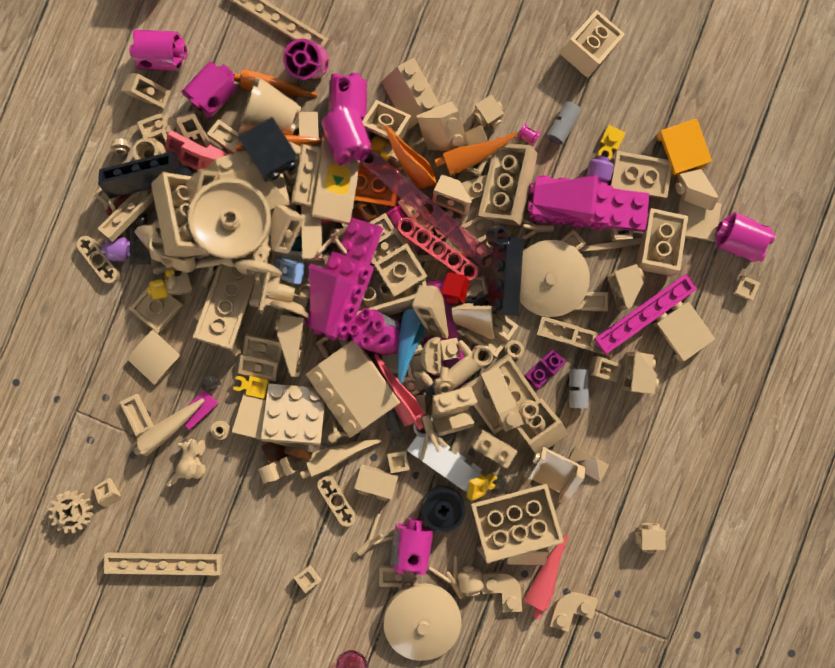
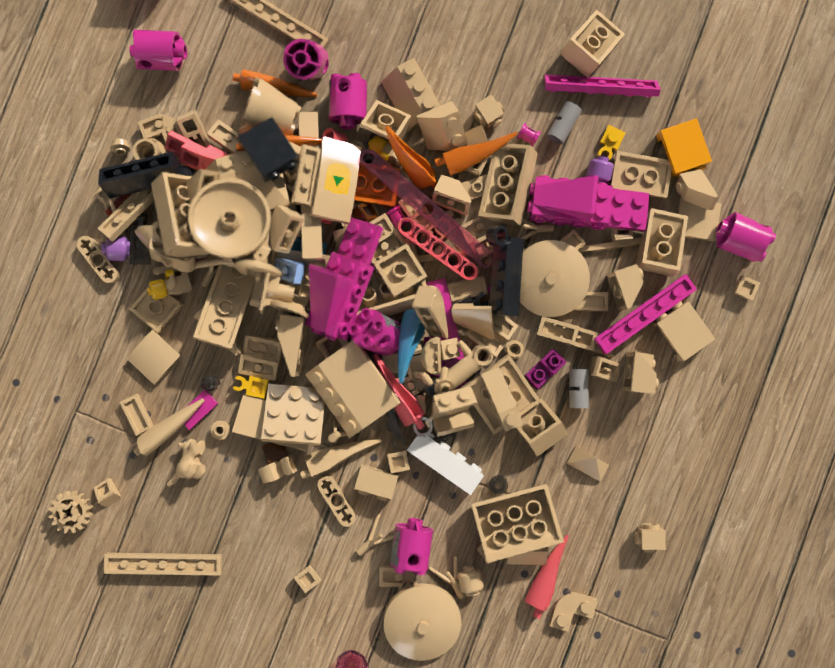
(145, 90): tan slope -> none
(210, 88): dark pink cylinder -> none
(298, 454): reddish brown plate -> none
(333, 239): tan plant -> none
(346, 135): dark pink cylinder -> none
(430, 433): tan plant -> none
(443, 520): black wheel -> none
(455, 288): red brick -> none
(478, 486): yellow plate -> none
(493, 447): tan panel -> none
(508, 587): tan plate -> none
(534, 409): tan plate -> none
(556, 472): tan panel -> none
(608, 86): none -> dark pink plate

